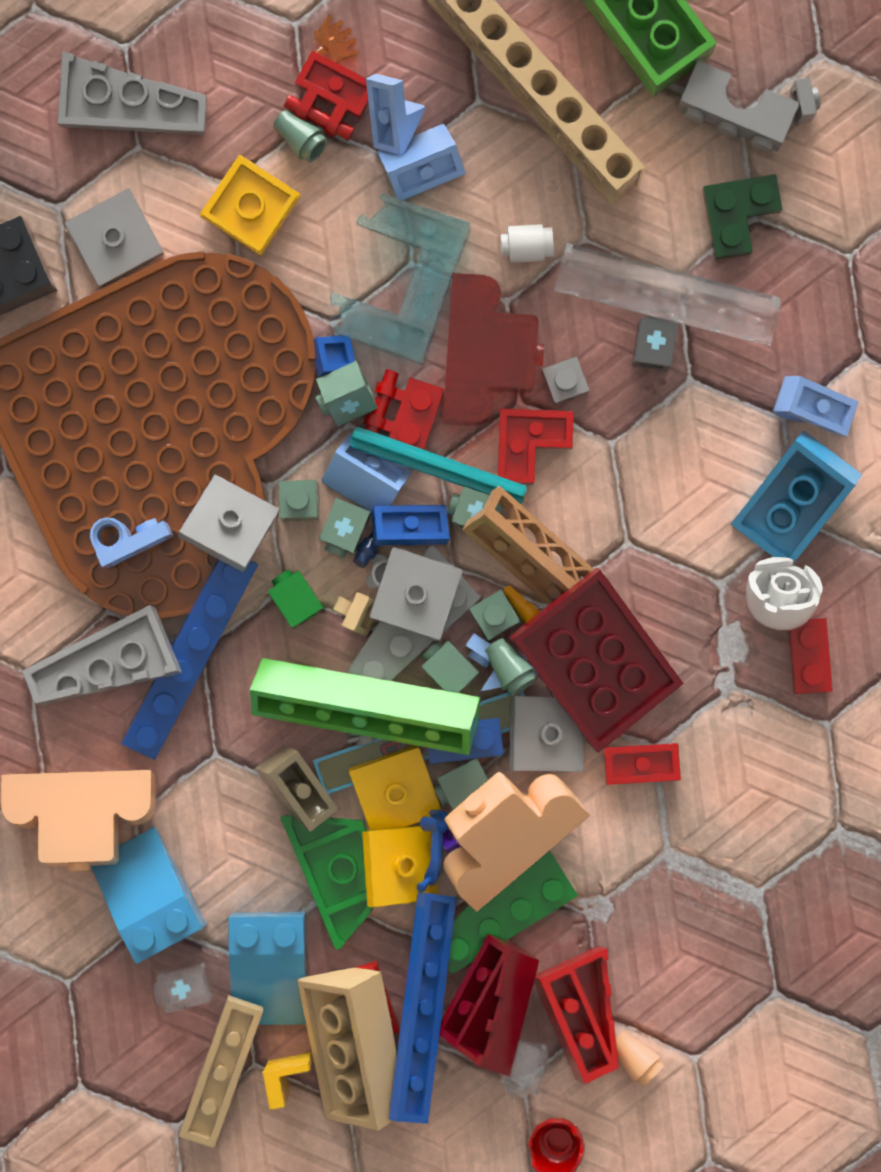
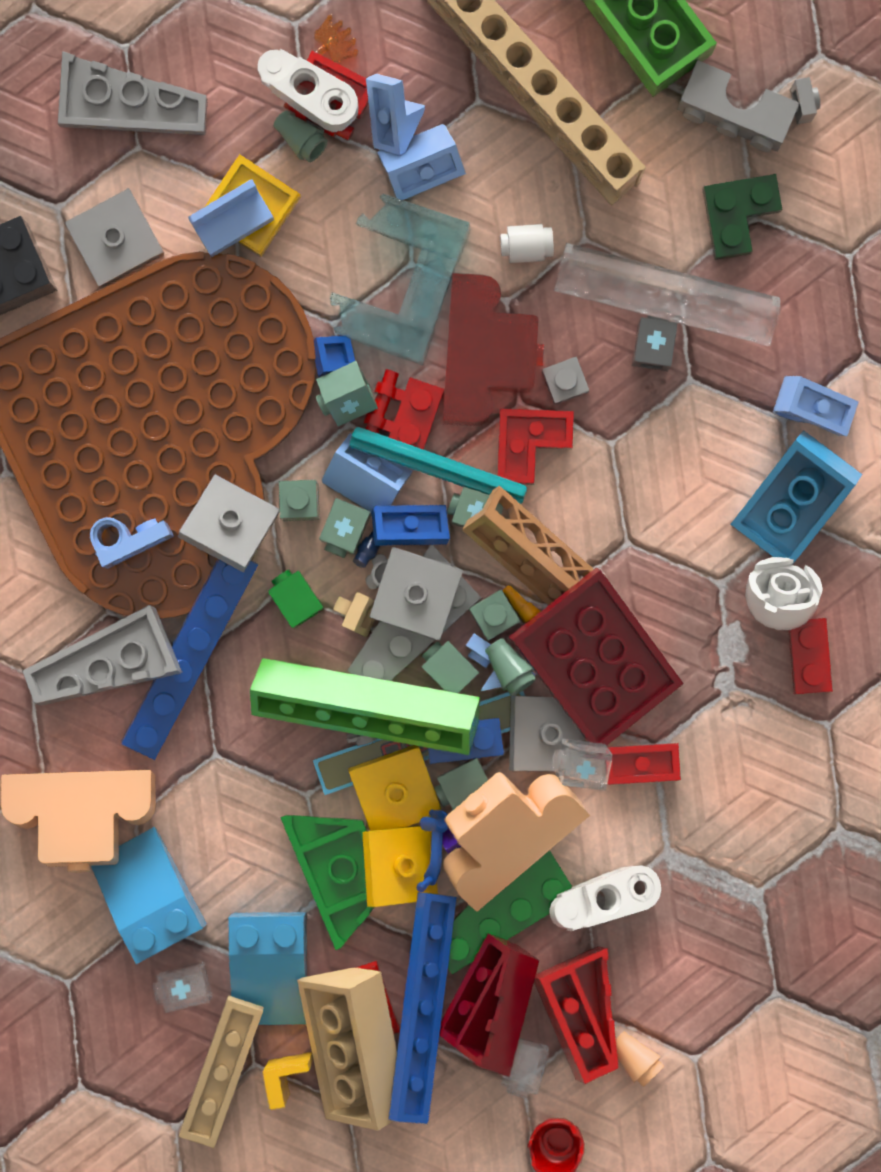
(231, 218): none -> light blue panel
(284, 72): none -> white piece
(297, 787): dark tan slope -> none
(578, 905): none -> white piece
(582, 764): none -> clear brick

